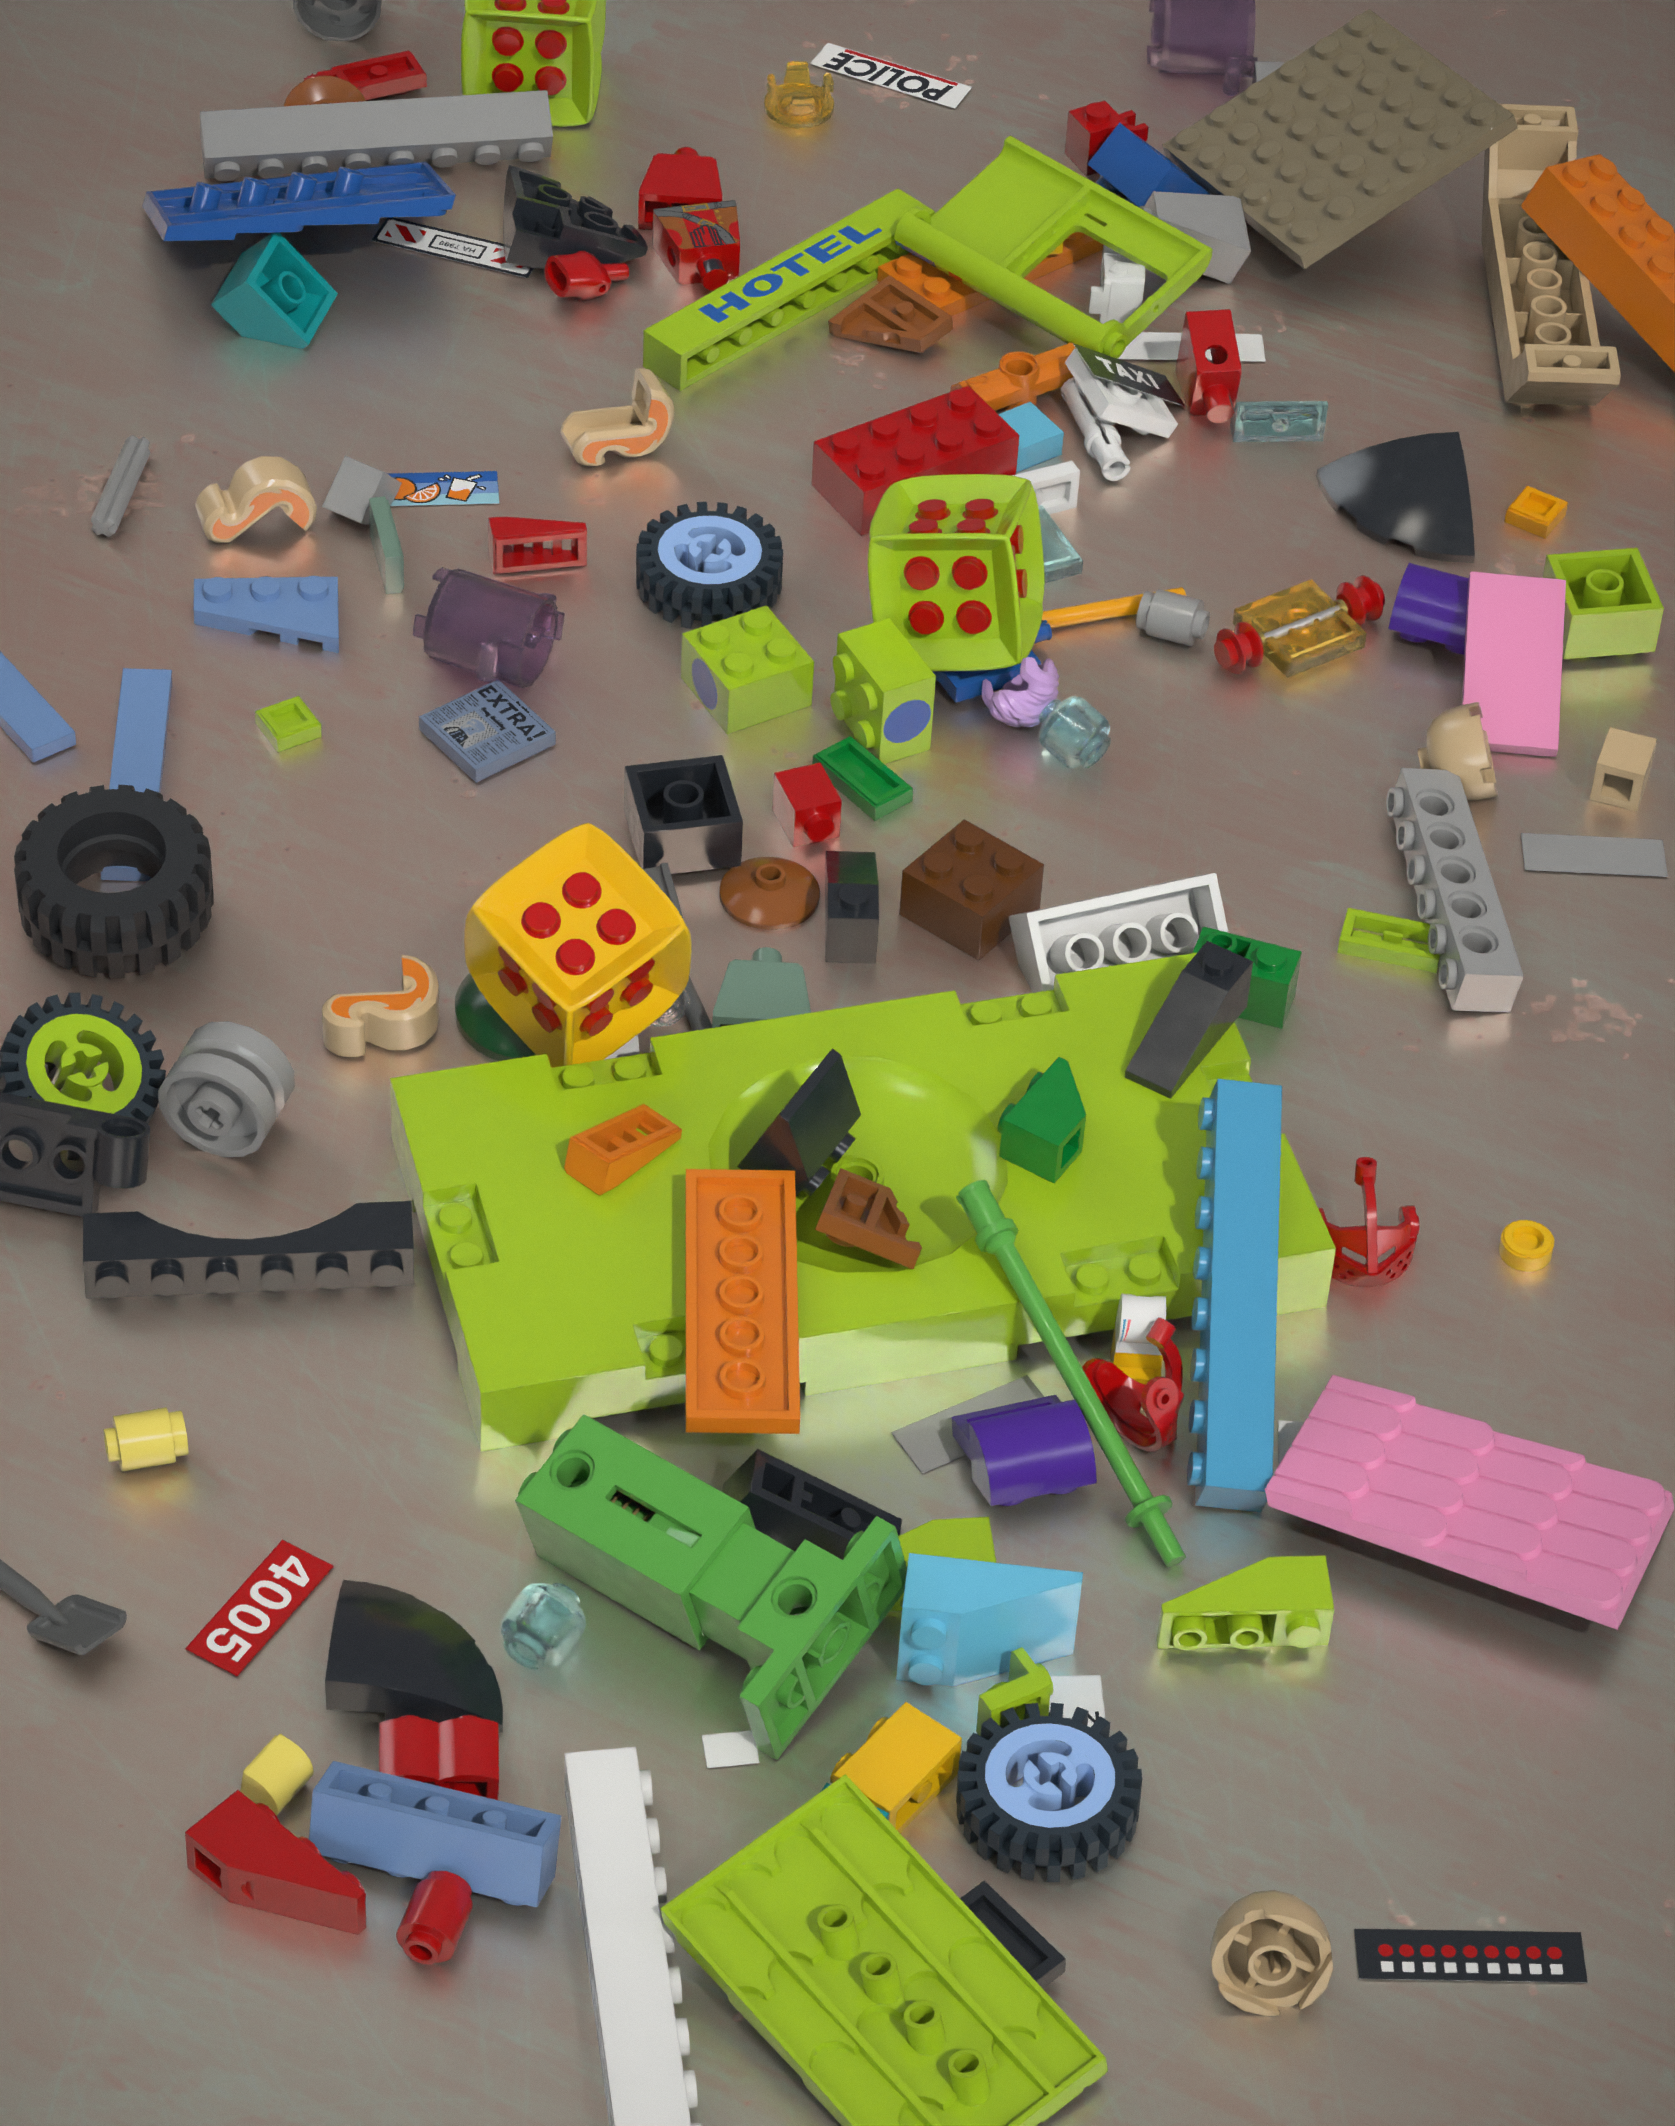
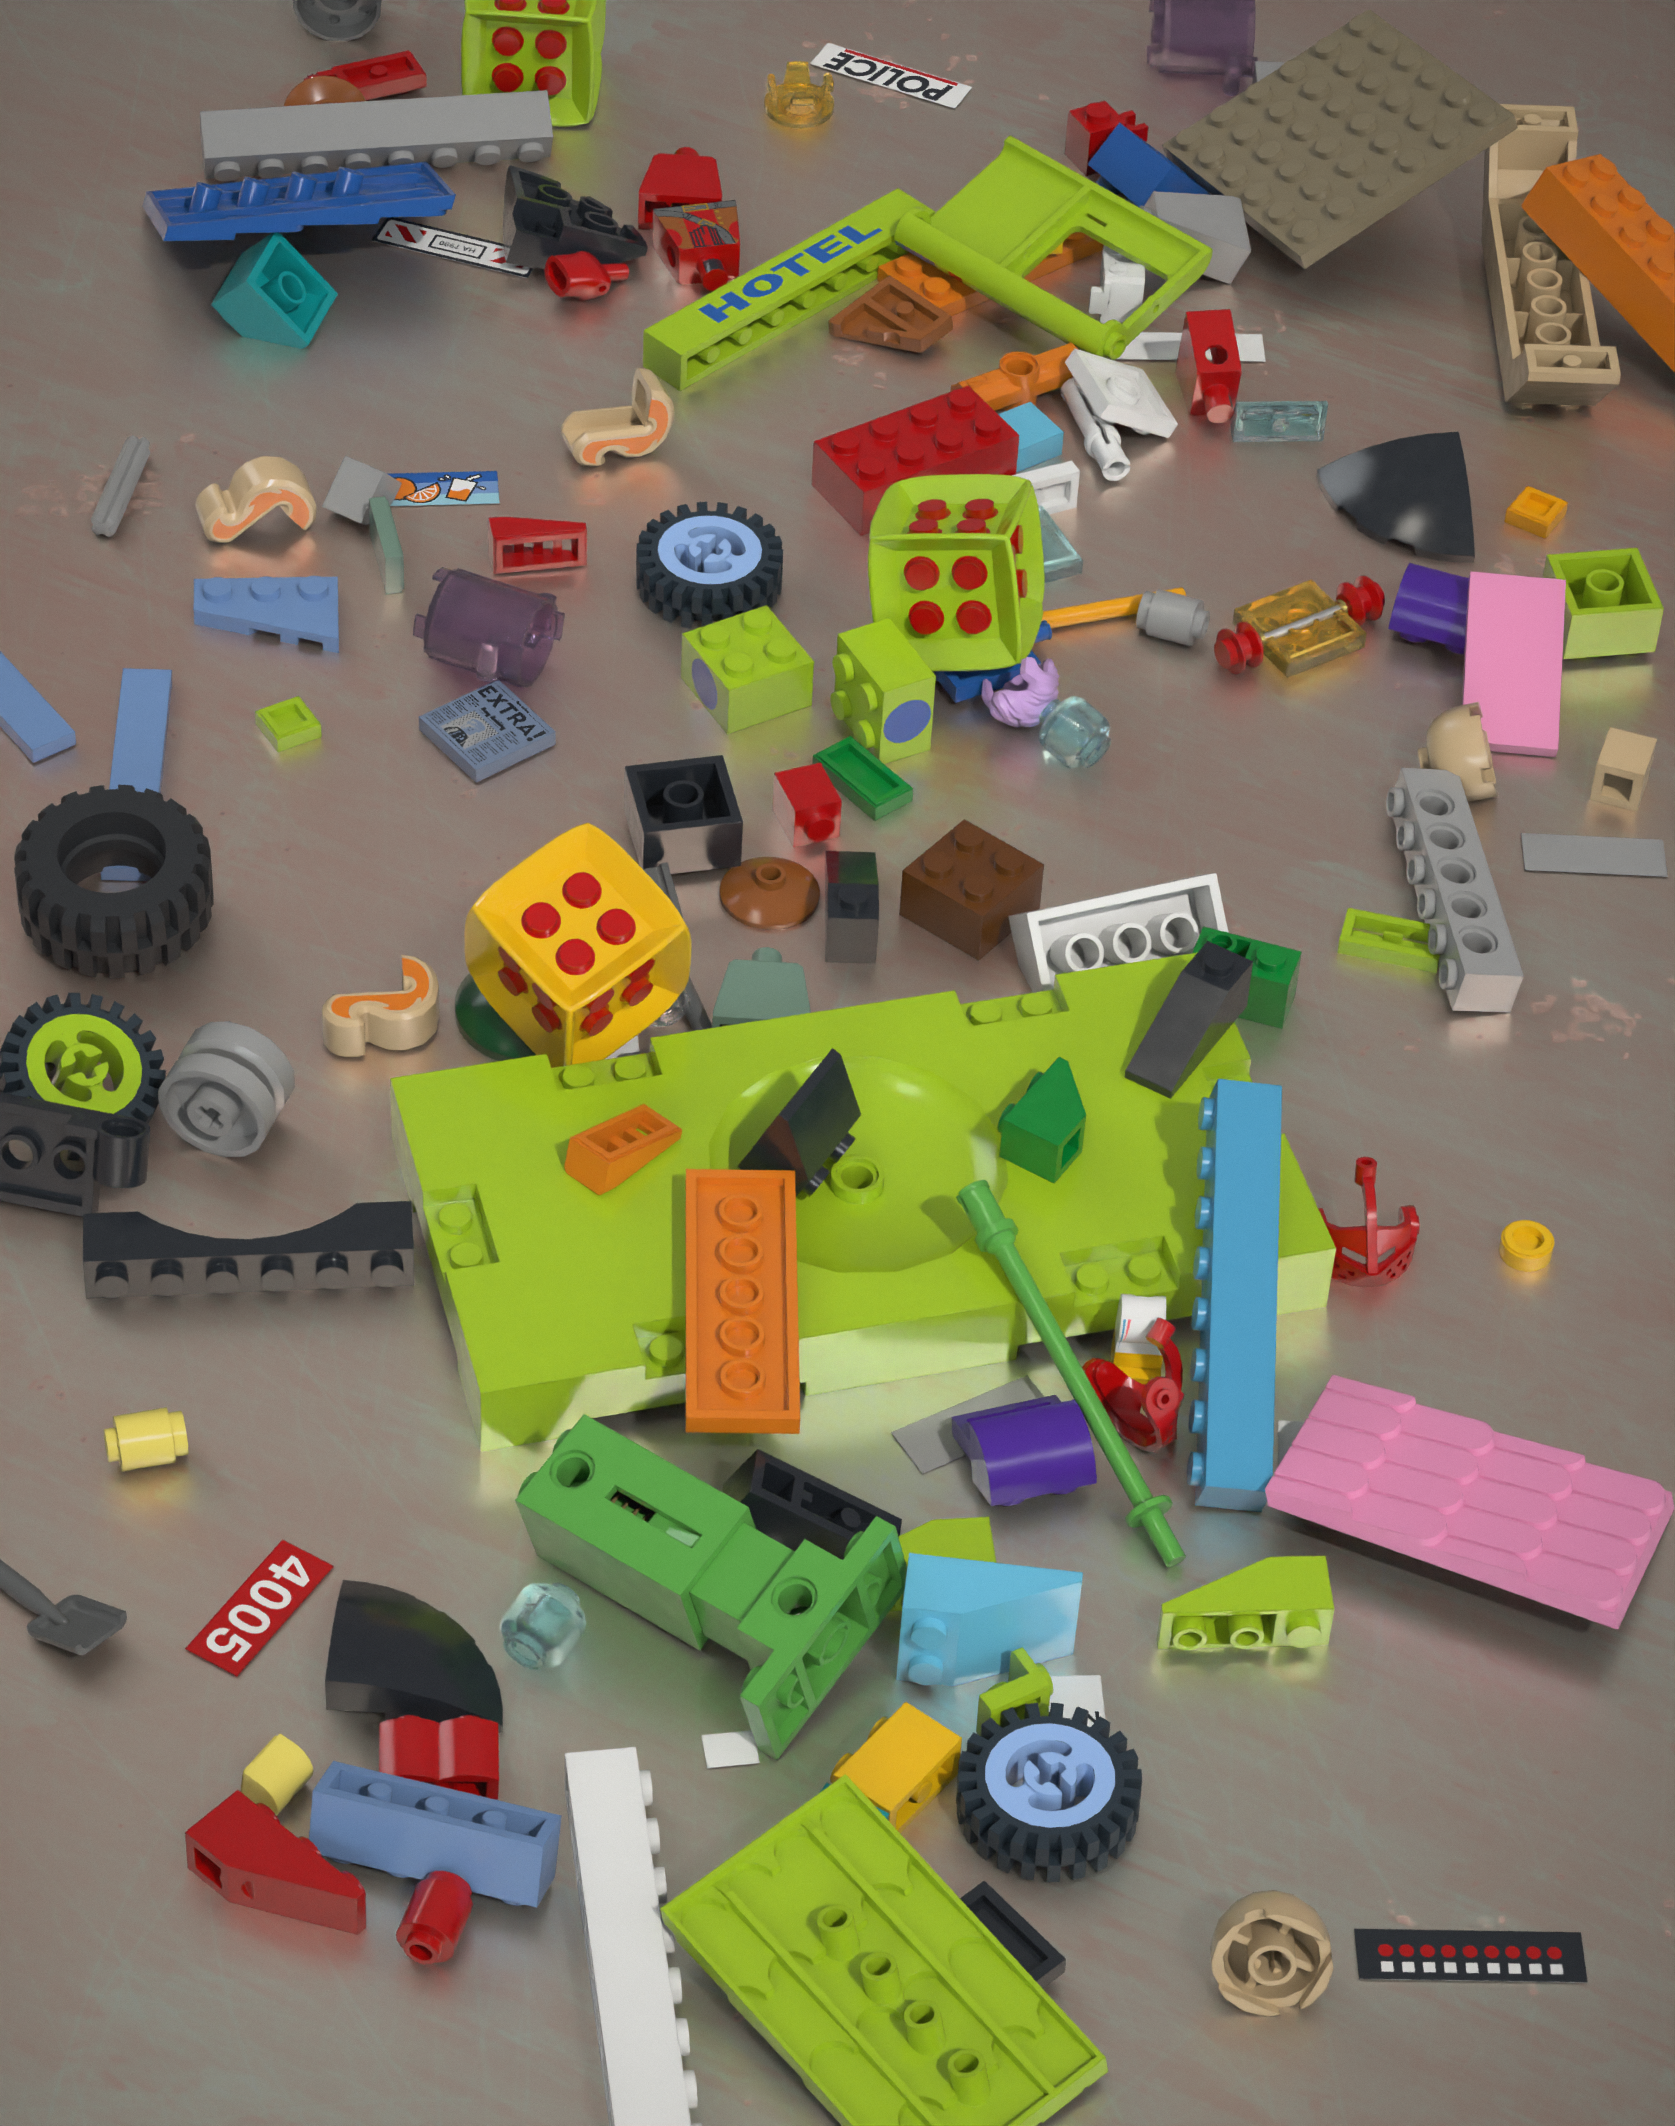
(867, 1217): dark orange wing -> none
(1129, 375): black sticker -> none

